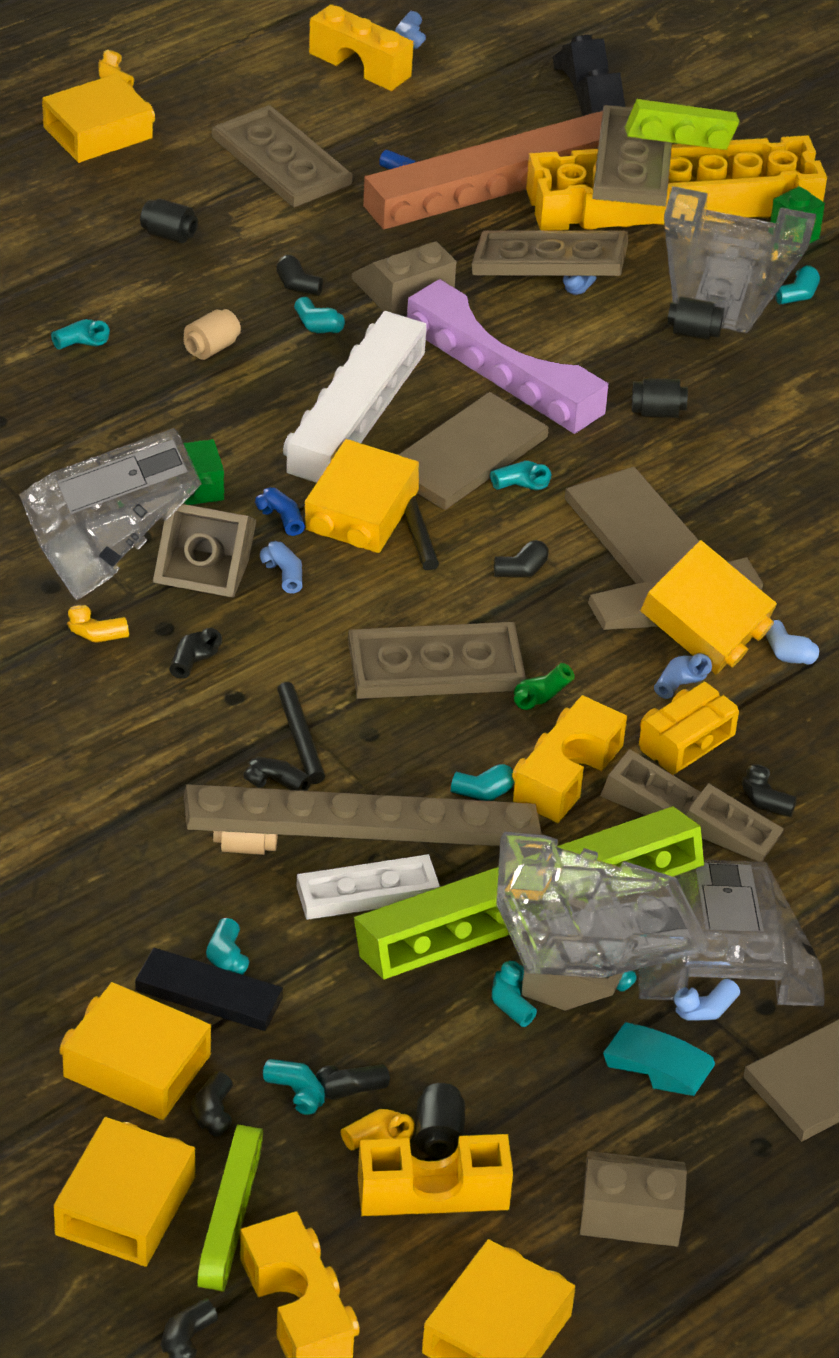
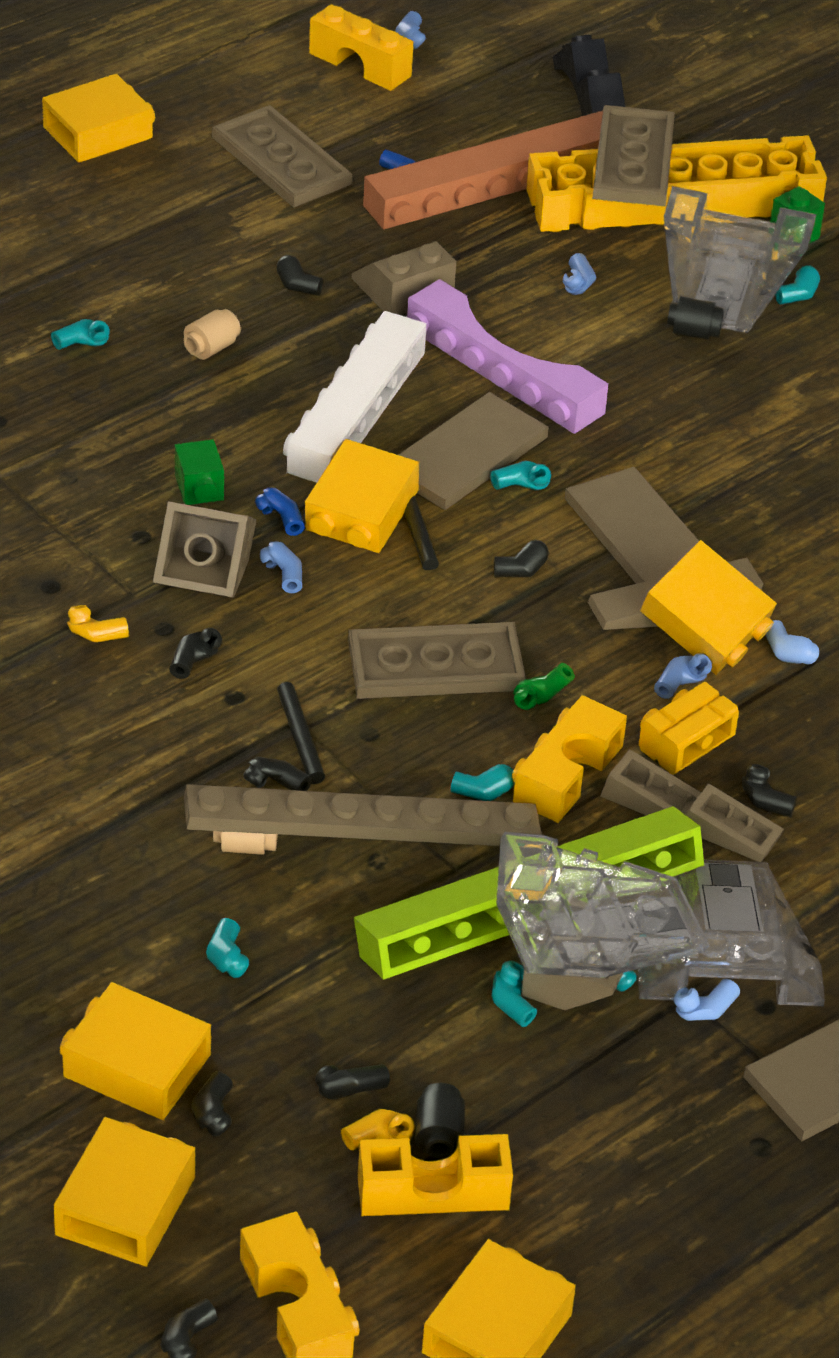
(106, 504): clear wedge -> none
(110, 65): yellow arm -> none
(169, 220): pearl dark grey brick -> none
(209, 989): black tile -> none
(230, 1208): lime beam -> none
(302, 1080): teal arm -> none
(318, 319): teal arm -> none
(364, 886): white plate -> none
(550, 253): dark tan tile -> none
(633, 1198): dark tan slope -> none
(659, 397): pearl dark grey brick -> none
(666, 1059): teal slope -> none
(681, 124): lime plate -> none

